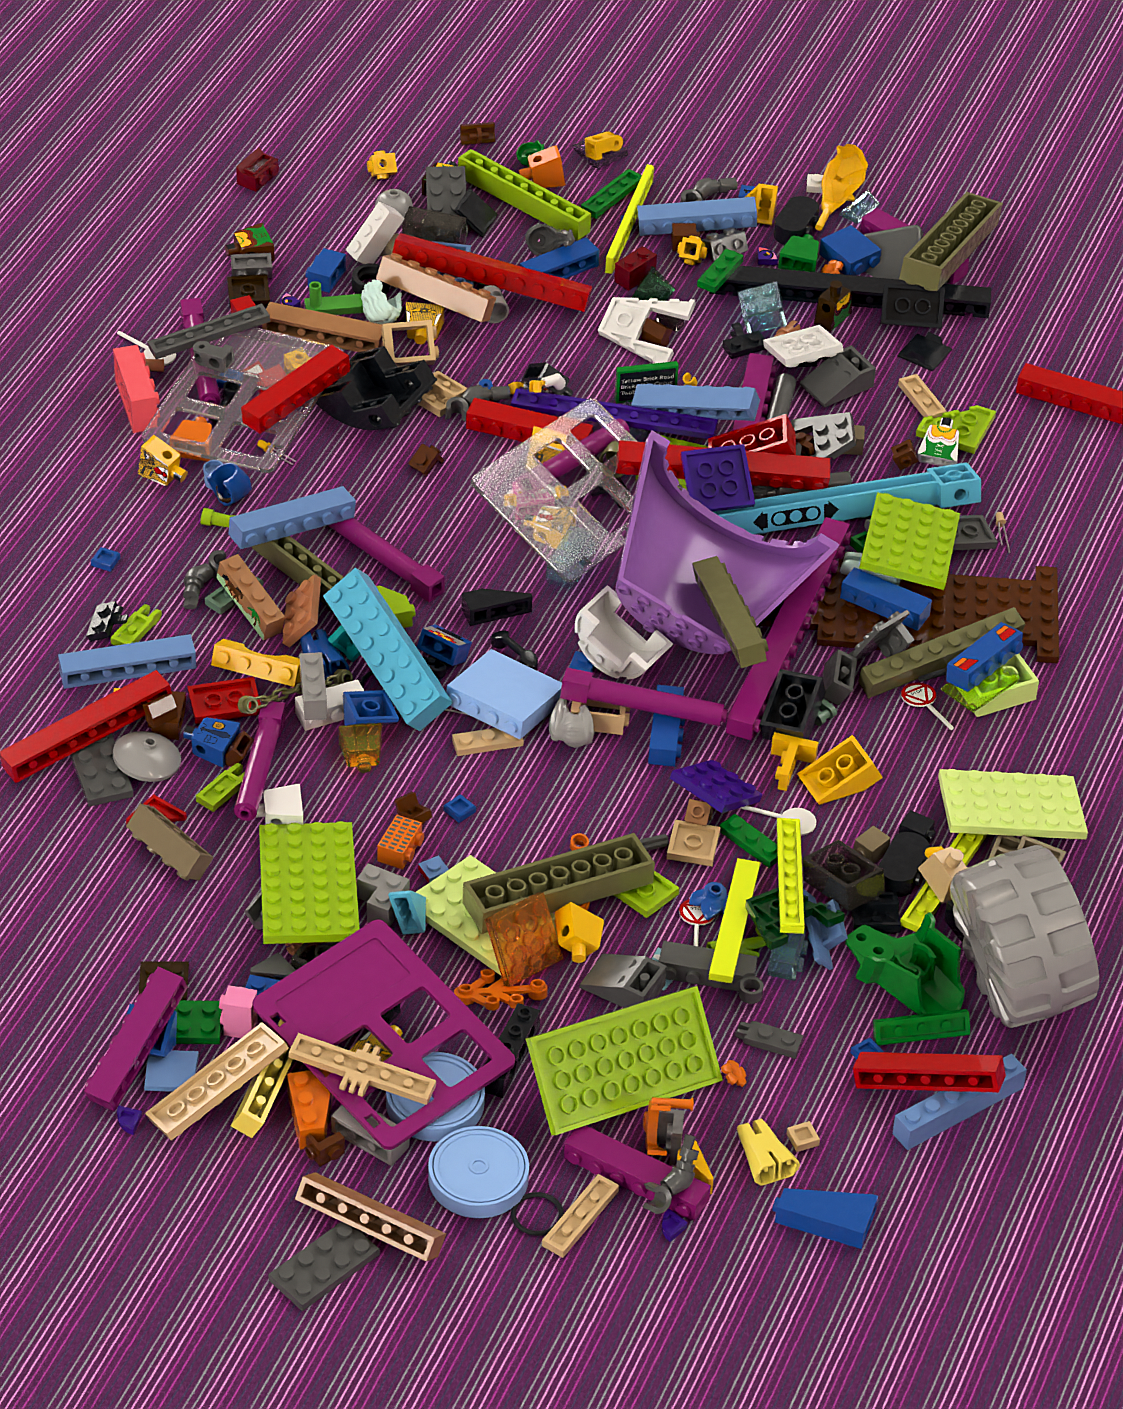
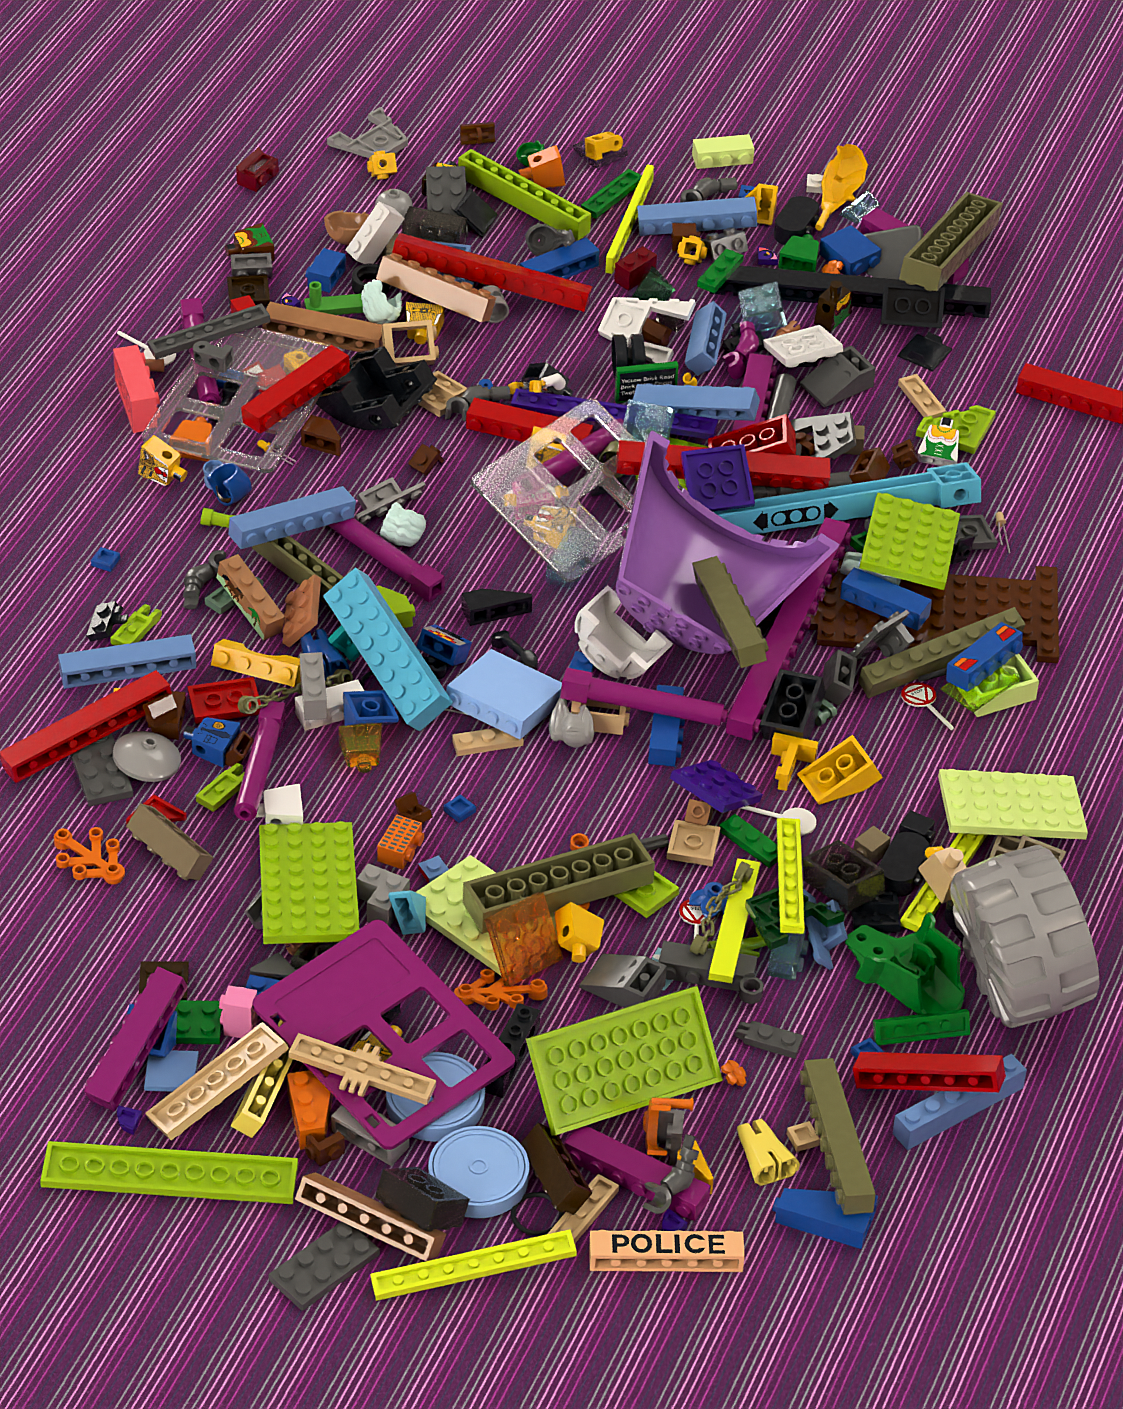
(110, 871): none -> orange plant
(169, 1172): none -> lime plate
(321, 435): none -> reddish brown slope
(344, 225): none -> medium nougat cylinder
(380, 138): none -> light grey wing
(381, 497): none -> light grey bracket
(402, 526): none -> light aqua hair
(422, 1198): none -> clear smoke brick
(473, 1264): none -> neon yellow plate
(556, 1169): none -> dark brown brick
(627, 354): none -> black wheel
(644, 417): none -> clear light blue brick
(666, 1251): none -> light nougat brick
(700, 943): none -> olive piece
(705, 338): none -> medium blue brick
(723, 151): none -> yellowish green brick
(748, 344): none -> magenta piece
(837, 1136): none -> olive brick
(870, 466): none -> reddish brown brick
(962, 549): none -> black bracket

